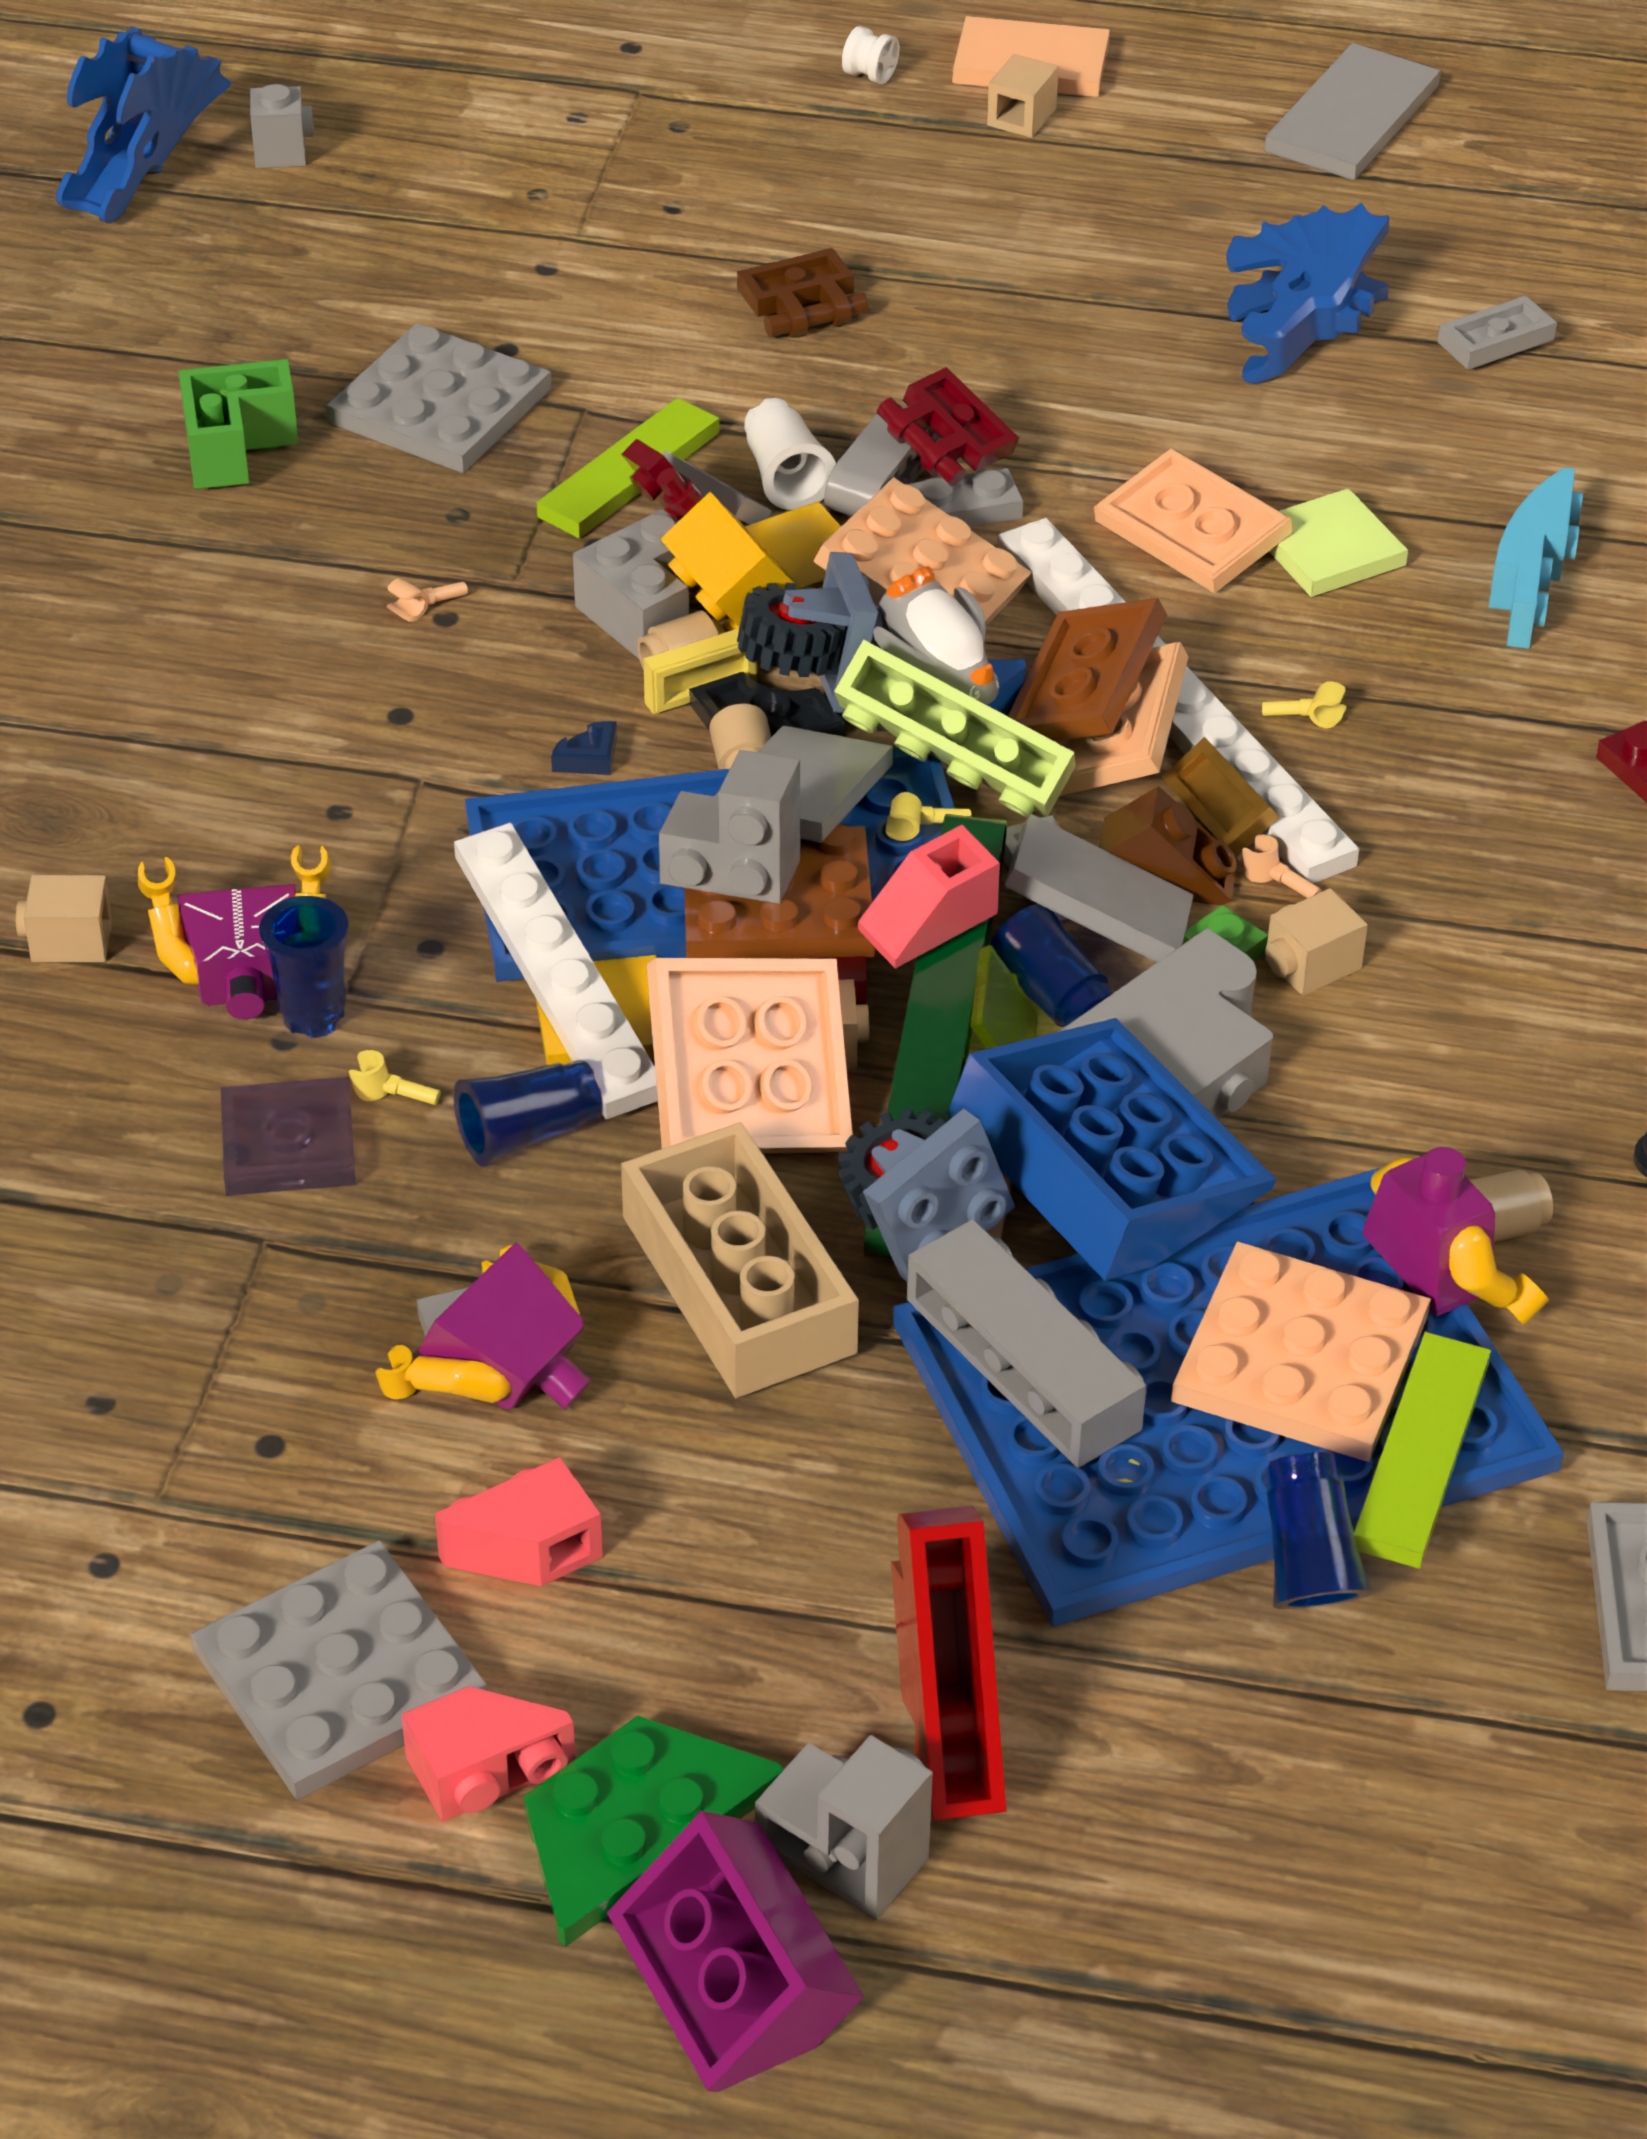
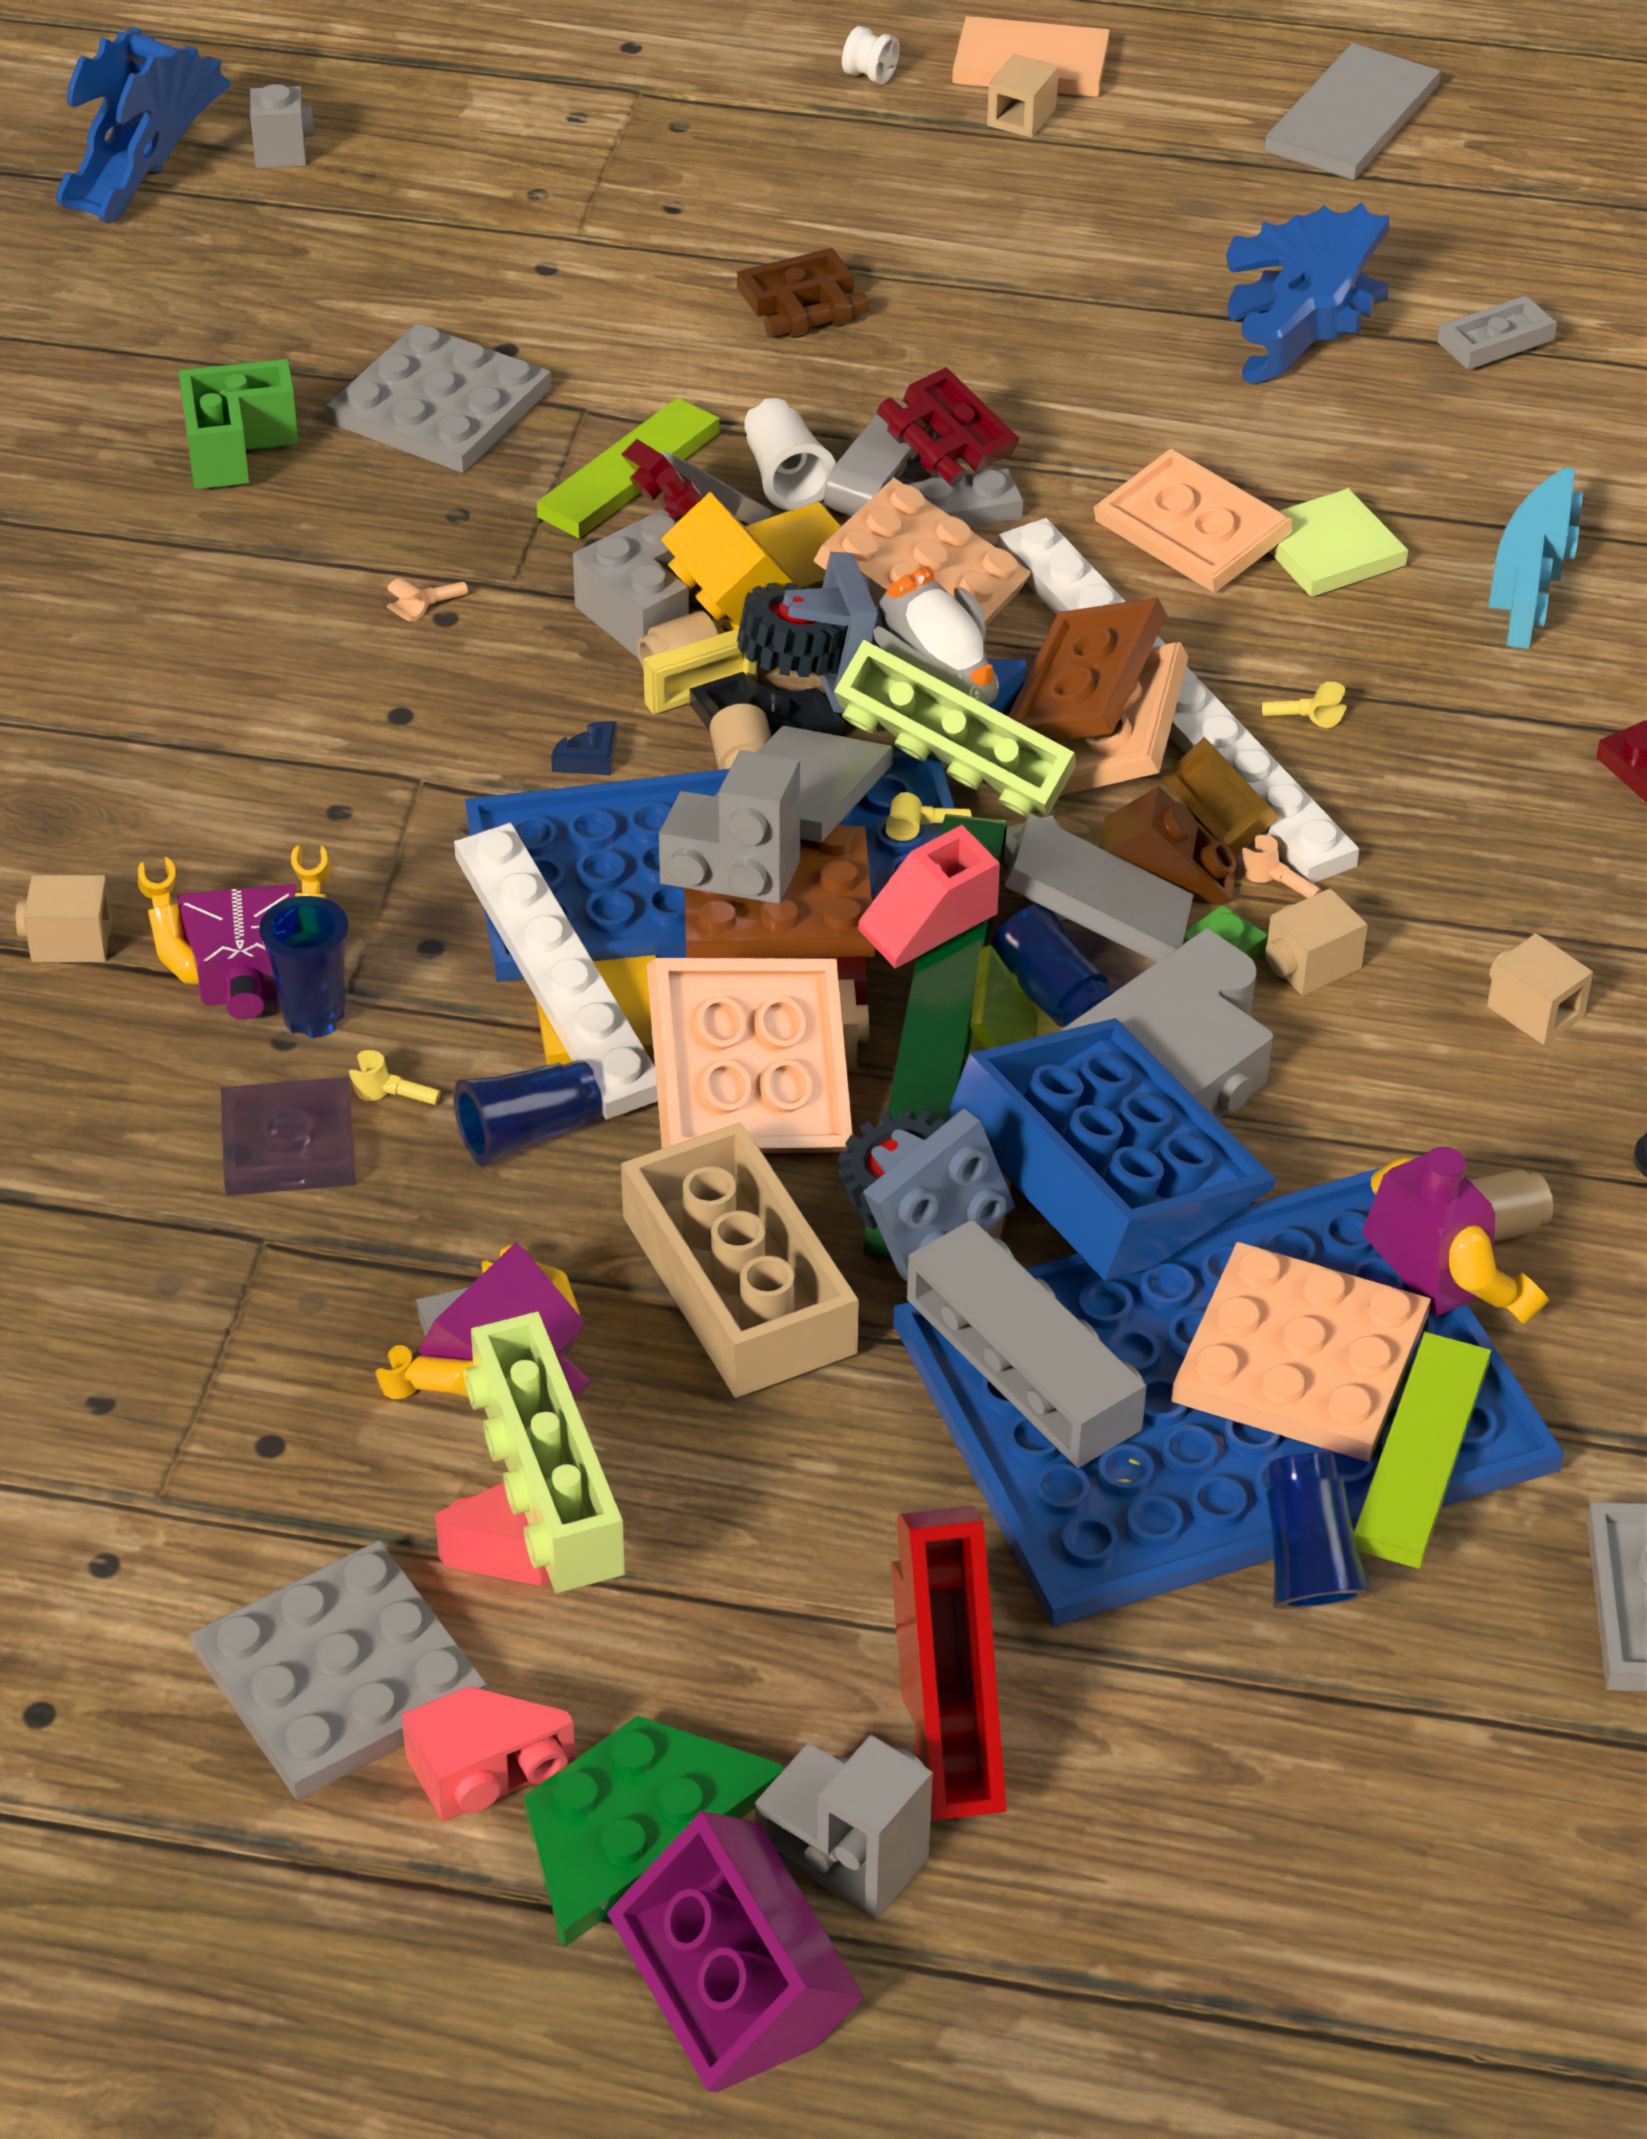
(547, 1453): none -> yellowish green brick
(1539, 988): none -> tan brick

